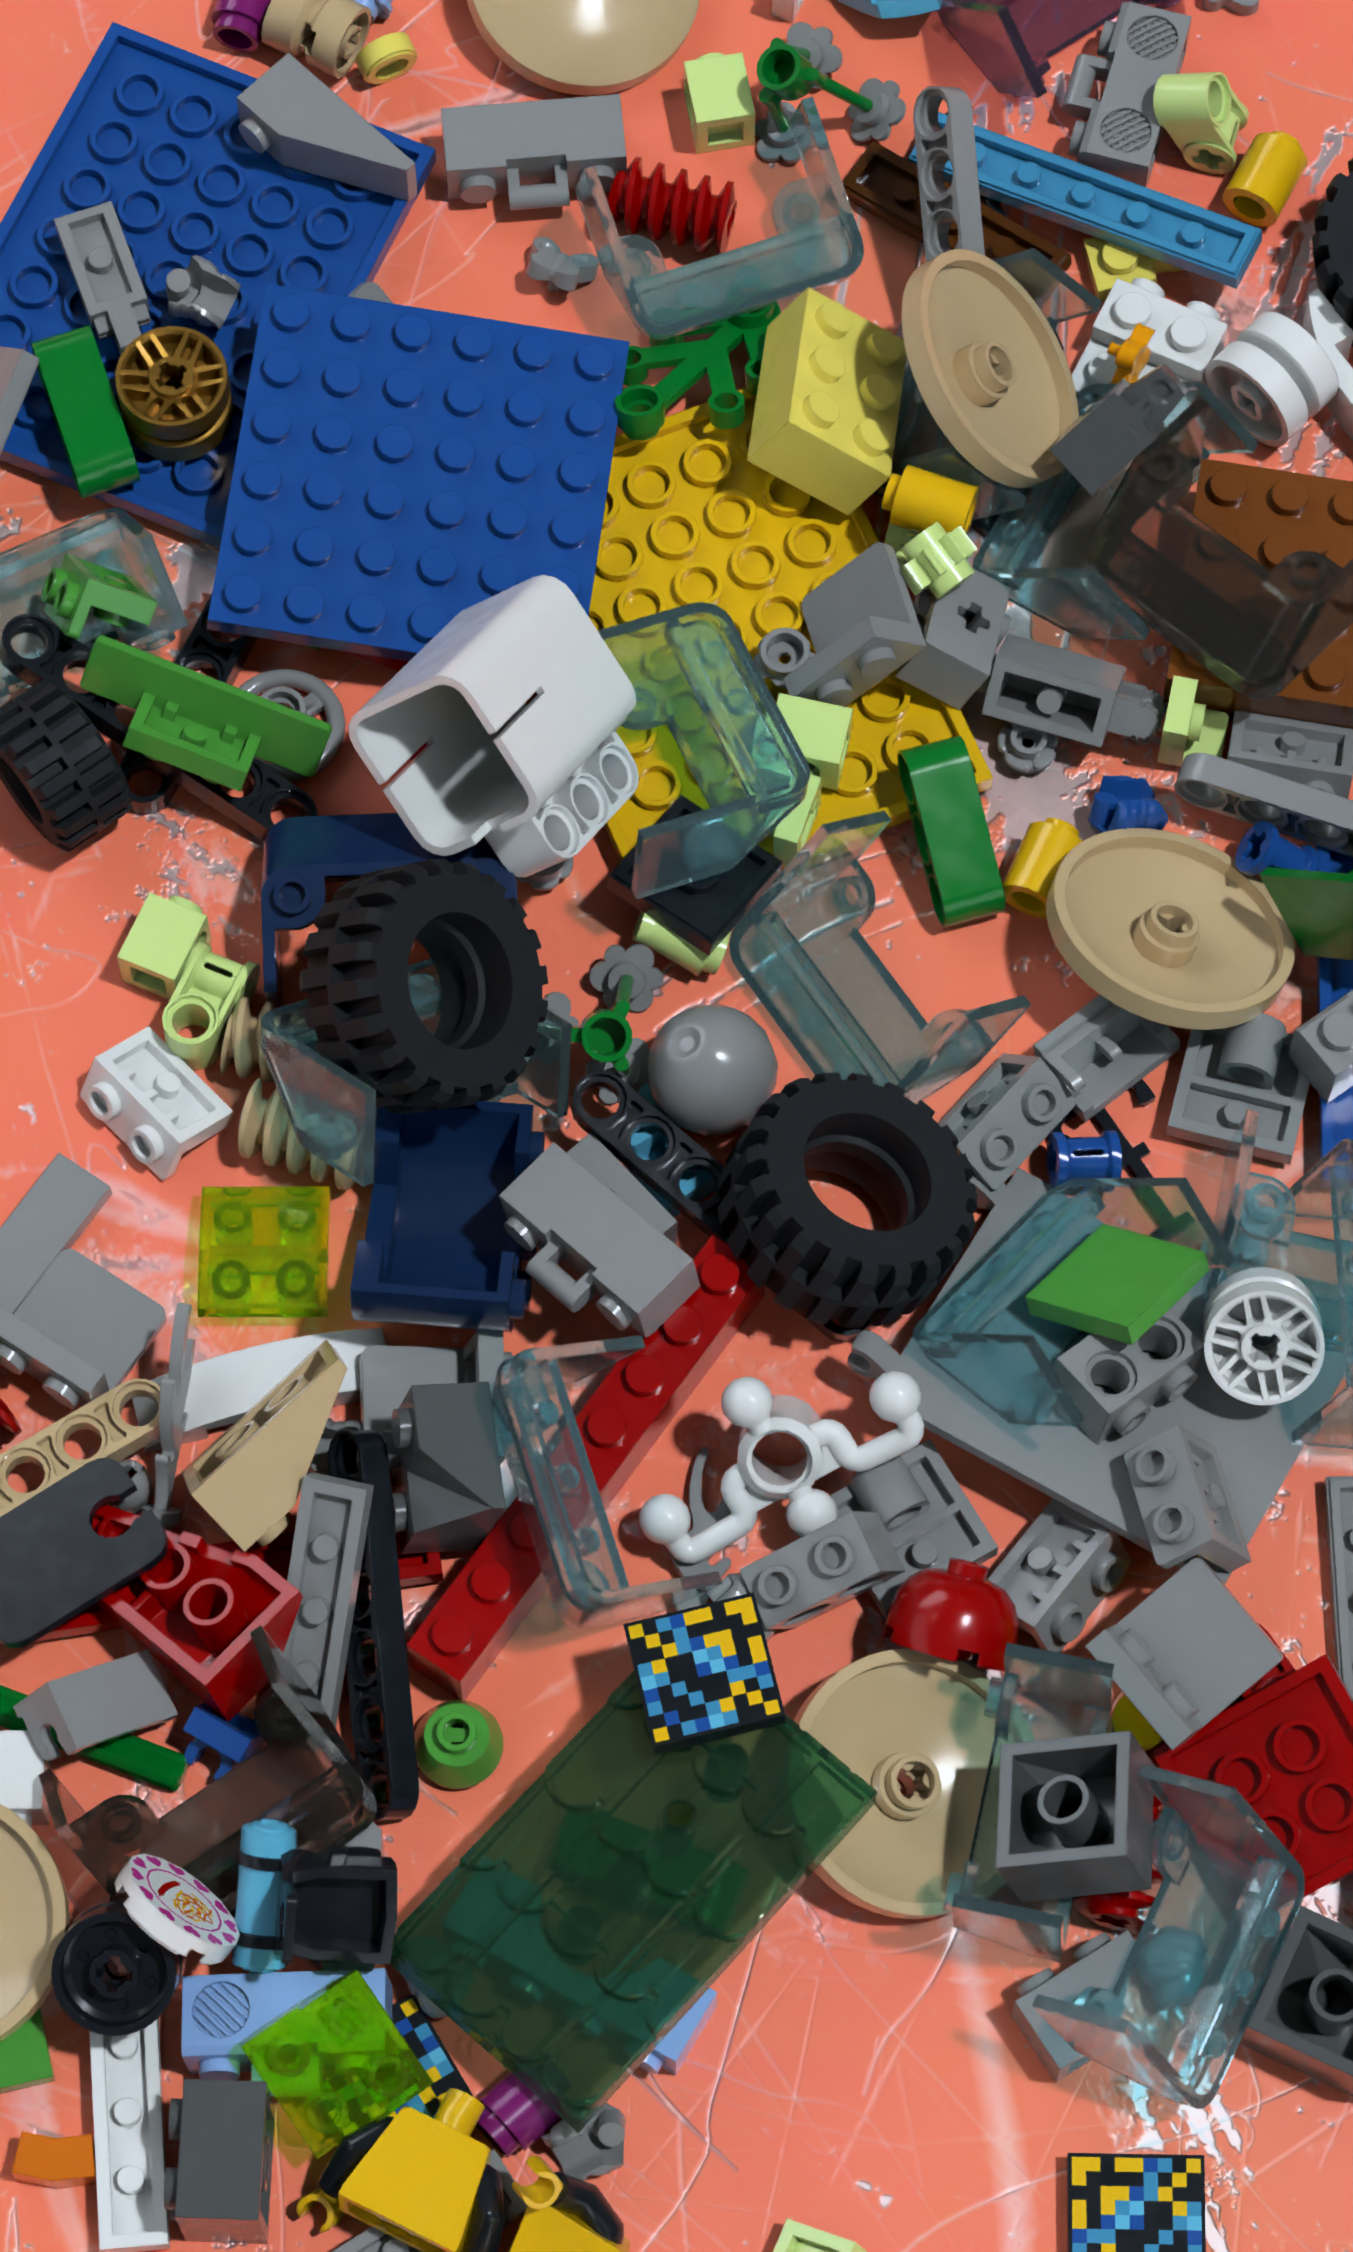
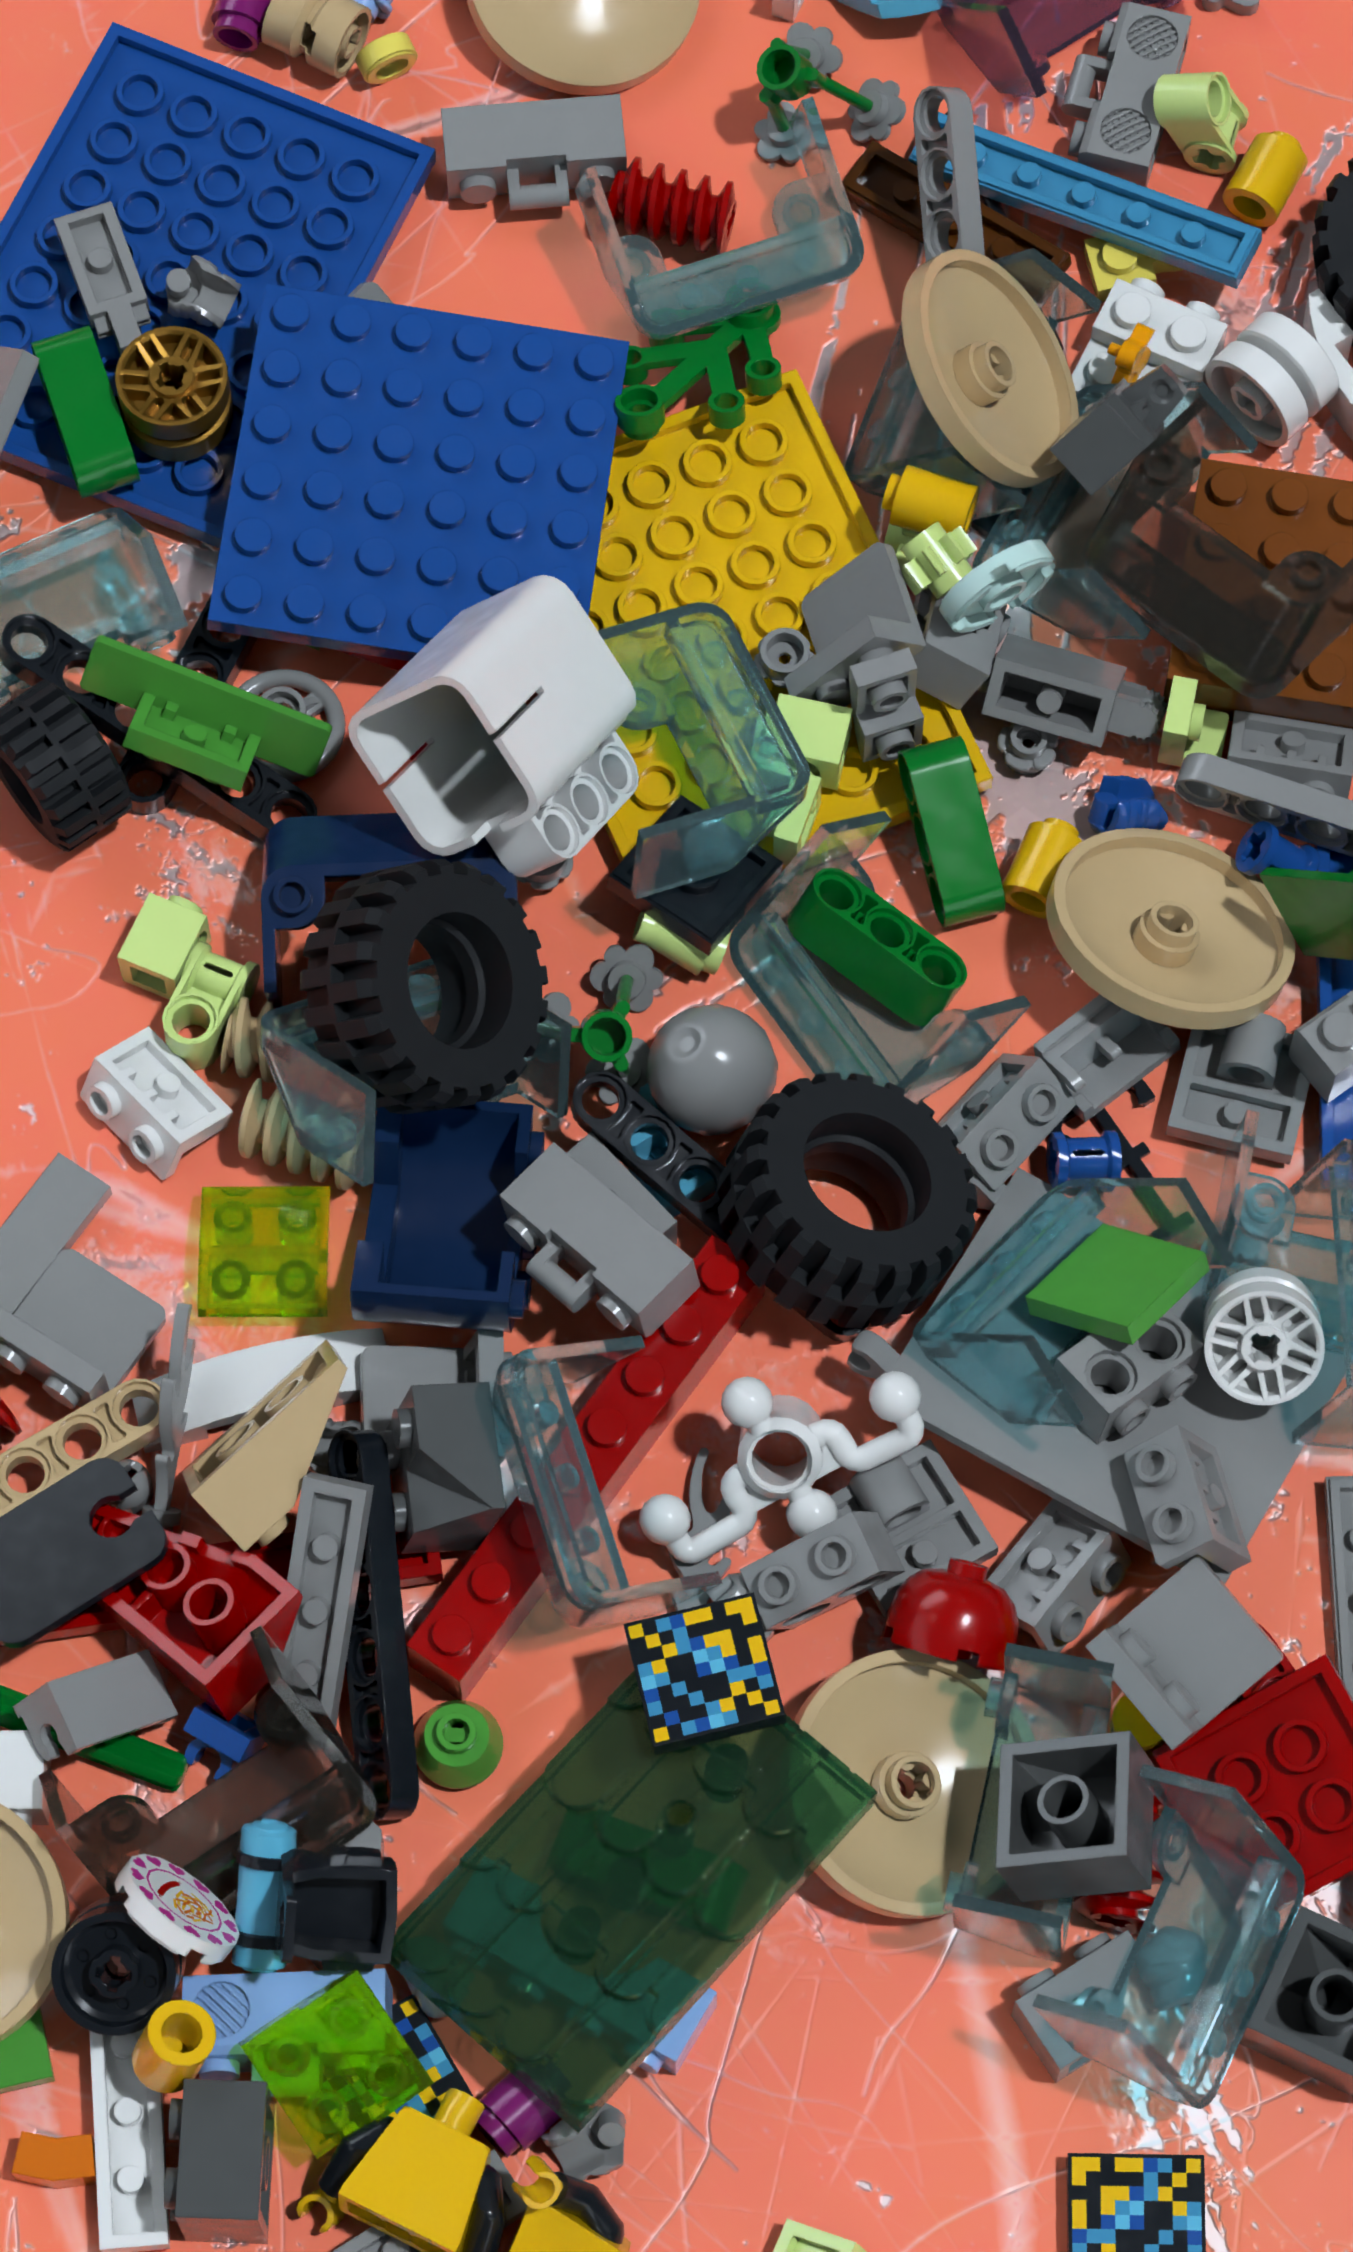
(86, 585): bright green bracket -> none
(173, 2046): none -> yellow brick
(319, 133): light grey slope -> none
(558, 268): light grey piece -> none
(719, 102): yellowish green brick -> none
(828, 401): light yellow brick -> none
(876, 946): none -> green beam
(885, 705): none -> light grey slope
(1001, 580): none -> light aqua tile

